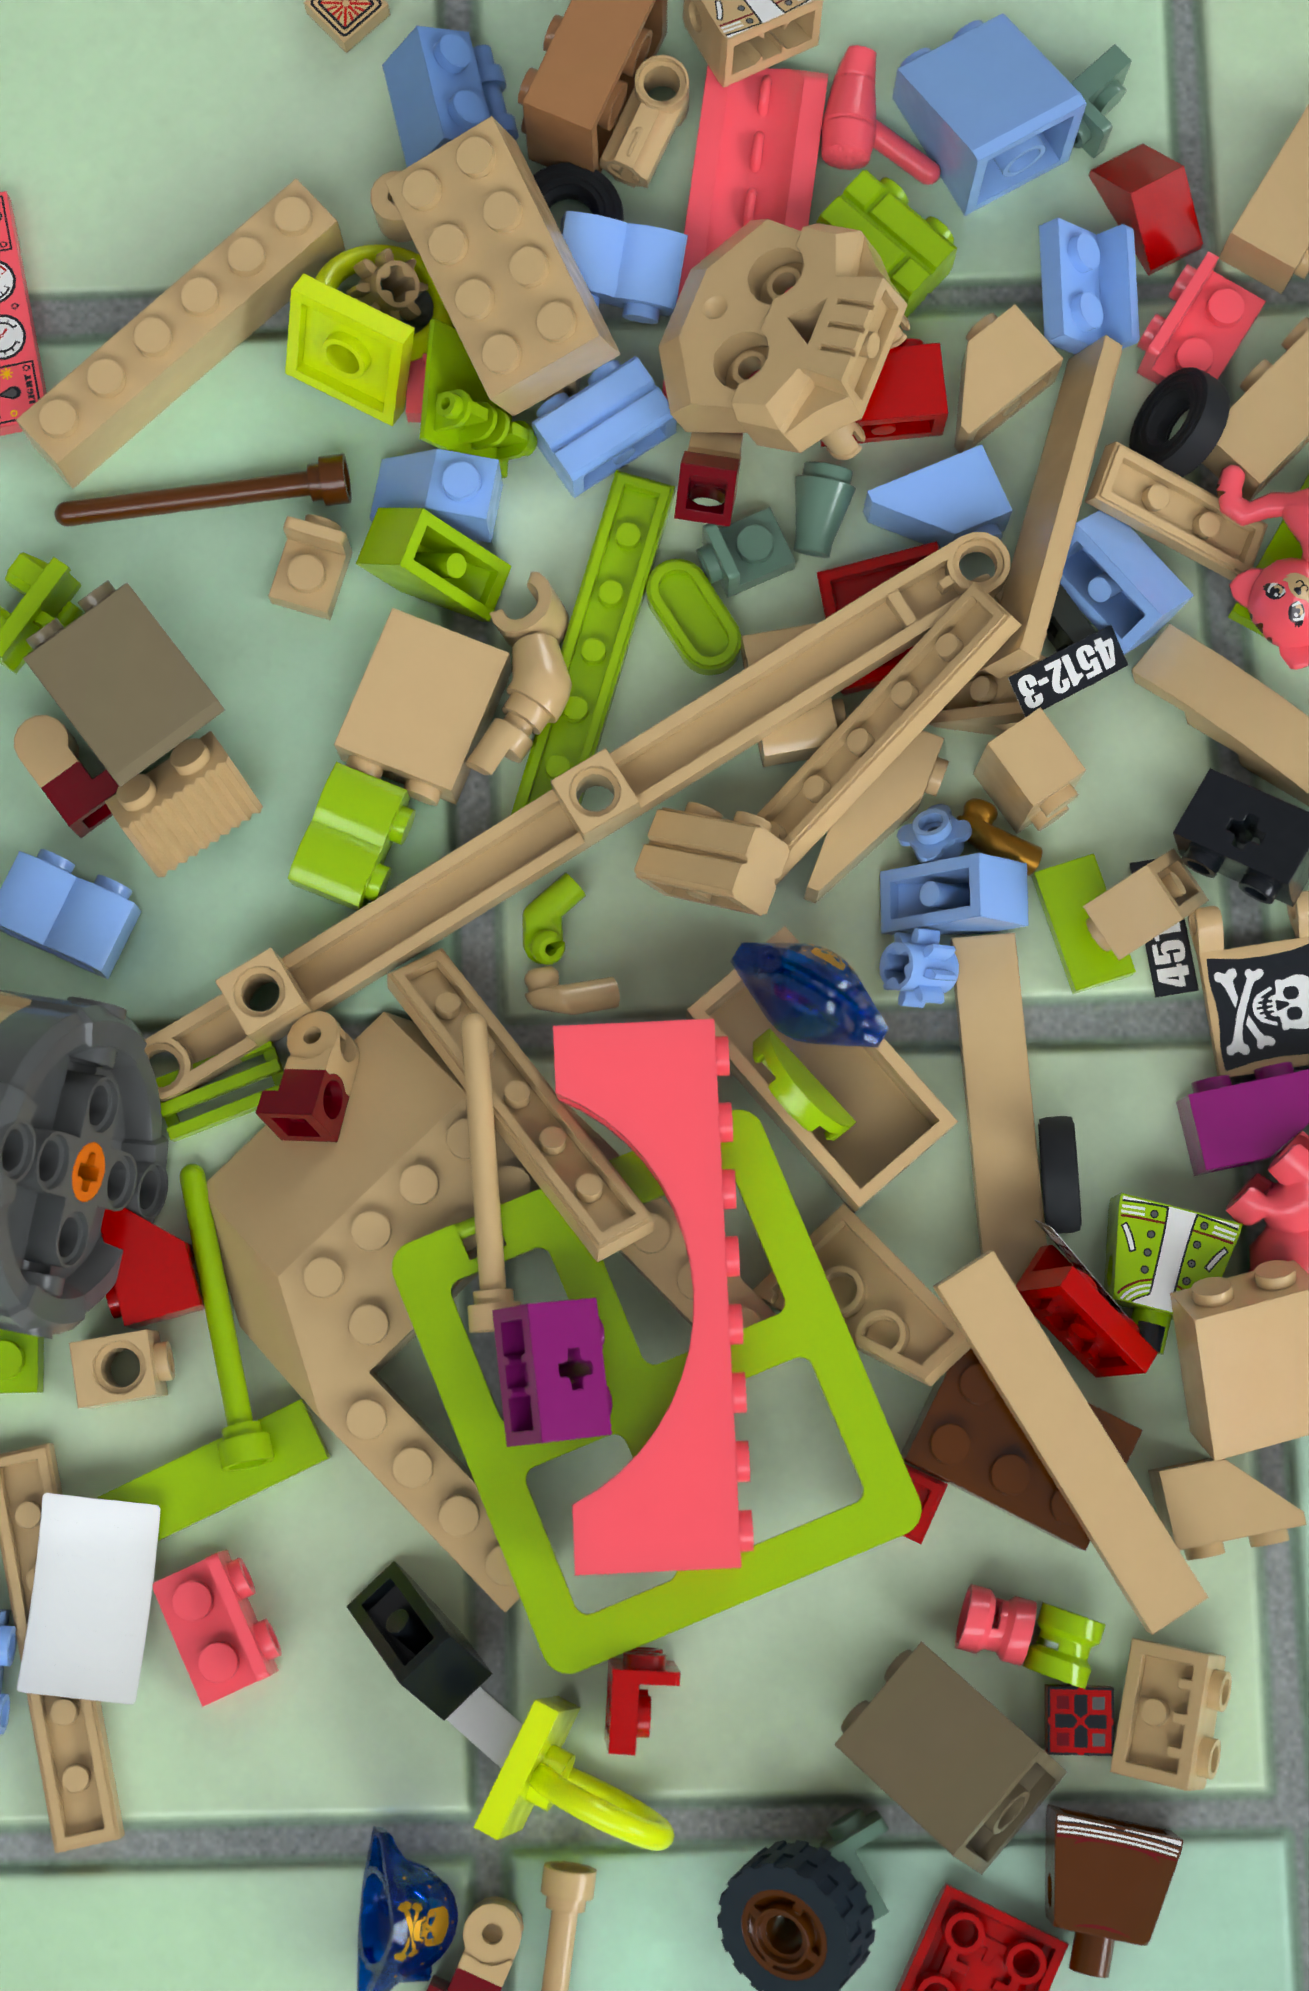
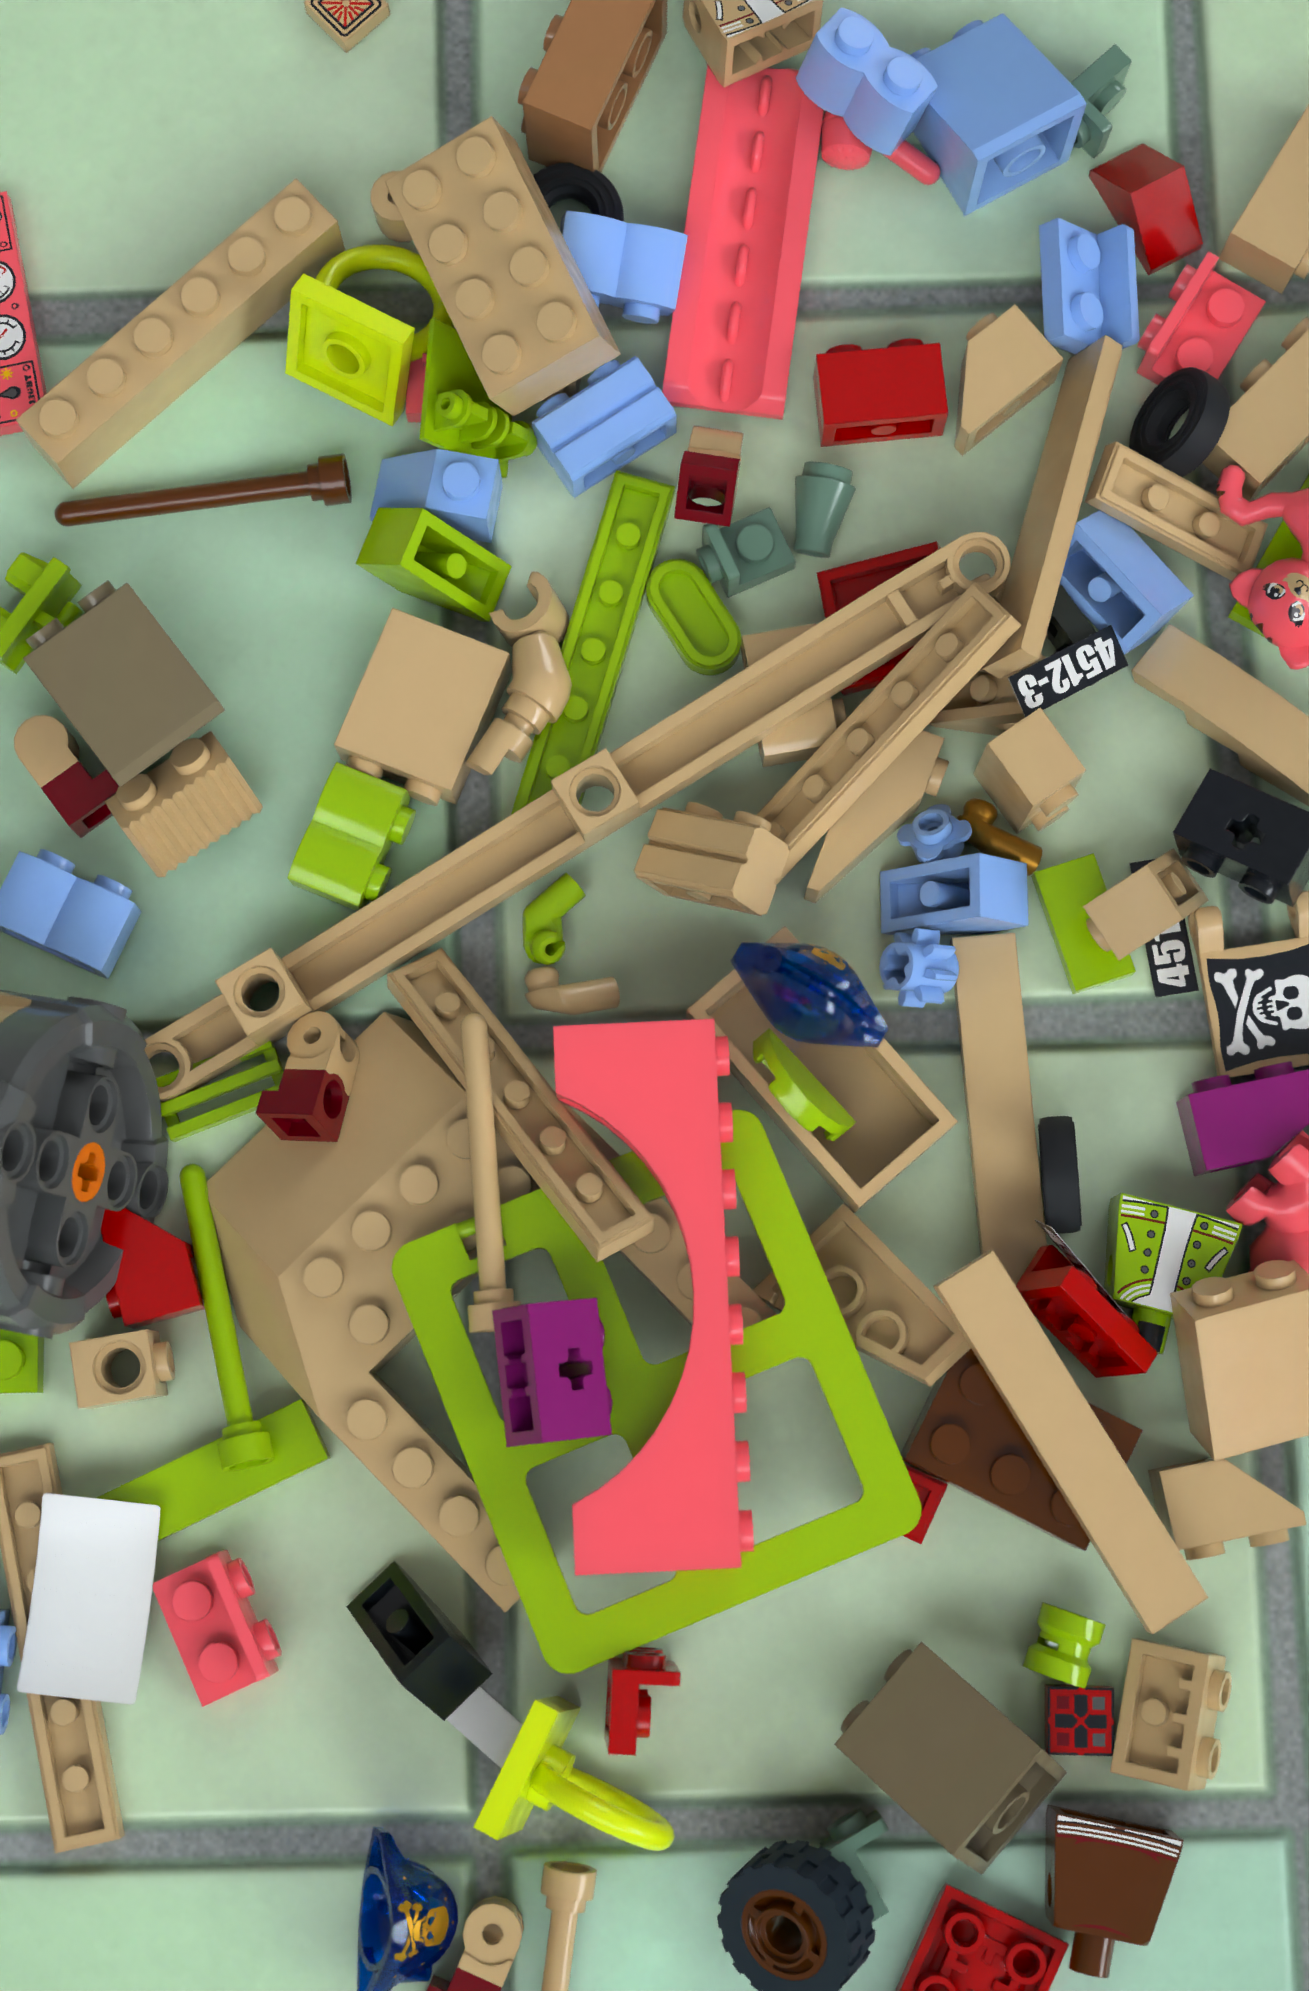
(311, 566): tan bracket -> none
(394, 276): tan gear -> none
(443, 89): medium blue brick -> none
(647, 123): tan piece -> none
(813, 344): tan brick -> none
(865, 81): none -> light blue brick
(913, 250): lime brick -> none
(942, 501): light blue slope -> none
(996, 1624): coral wheel -> none

